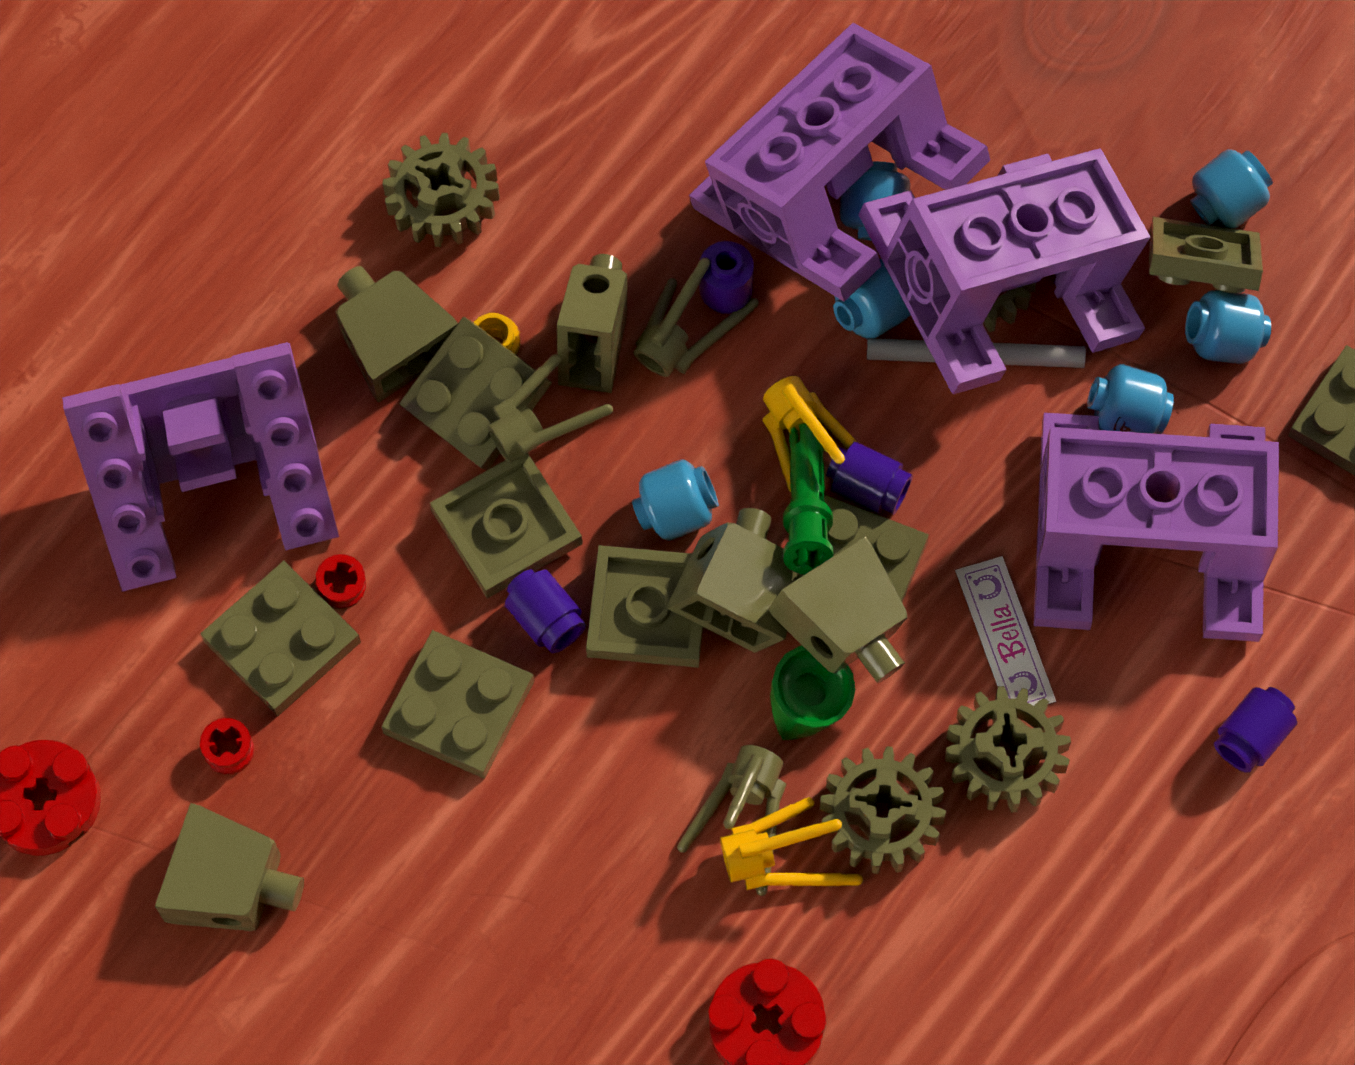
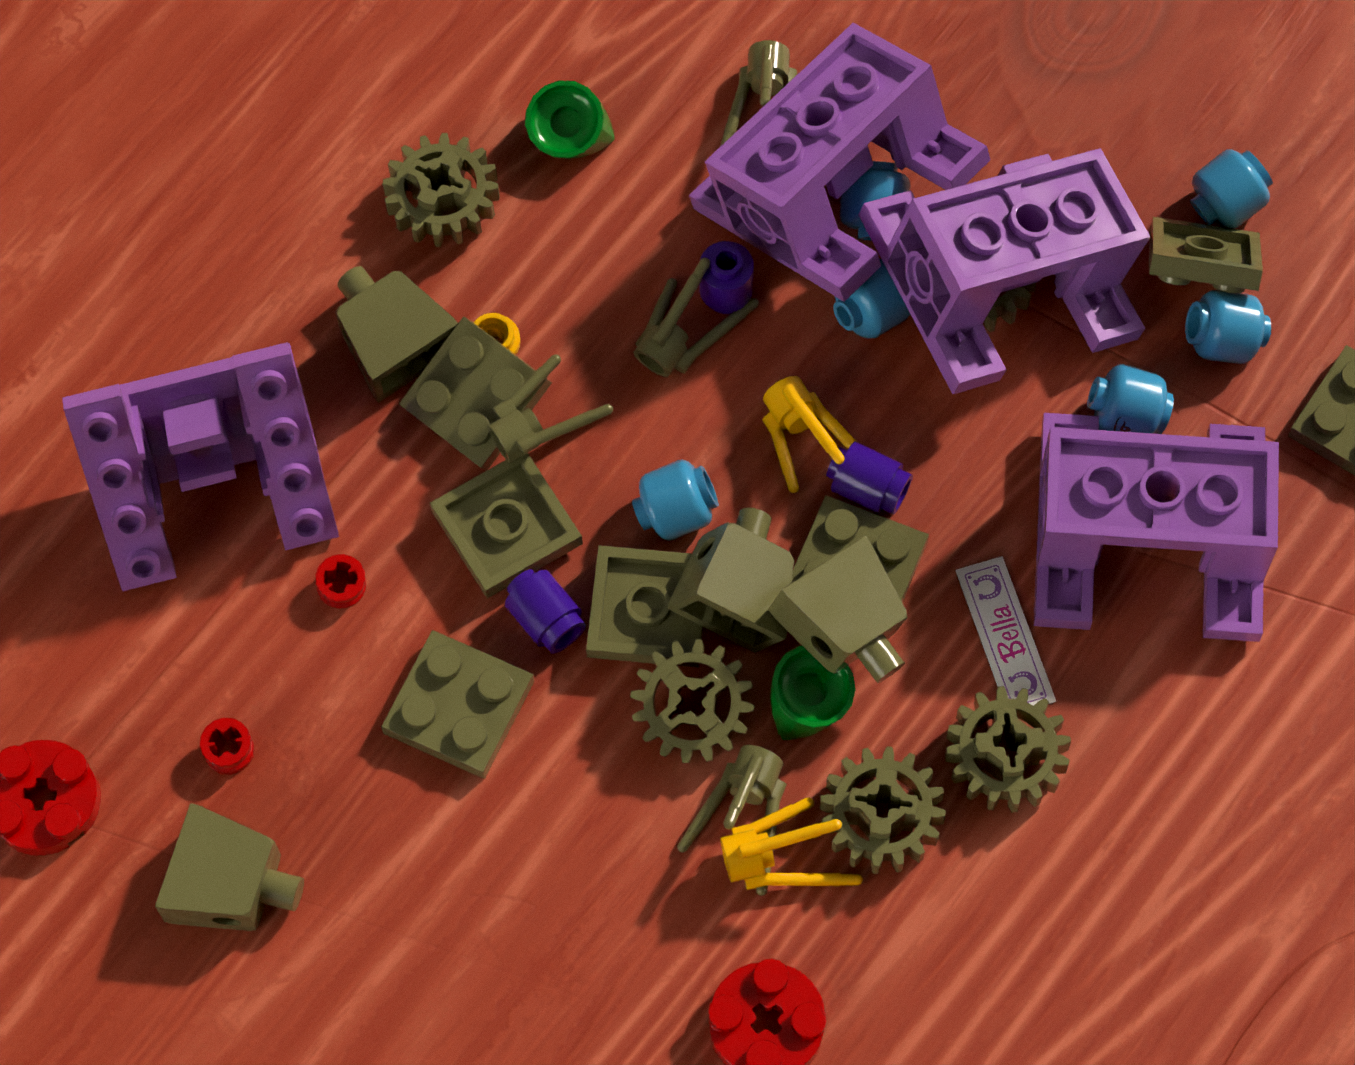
(280, 638): olive plate -> none
(568, 121): none -> green piece
(597, 307): olive torso -> none
(676, 681): none -> olive gear
(766, 74): none -> olive plant
(807, 515): green pin -> none
(1009, 353): light grey bar -> none
(1256, 728): dark purple brick -> none

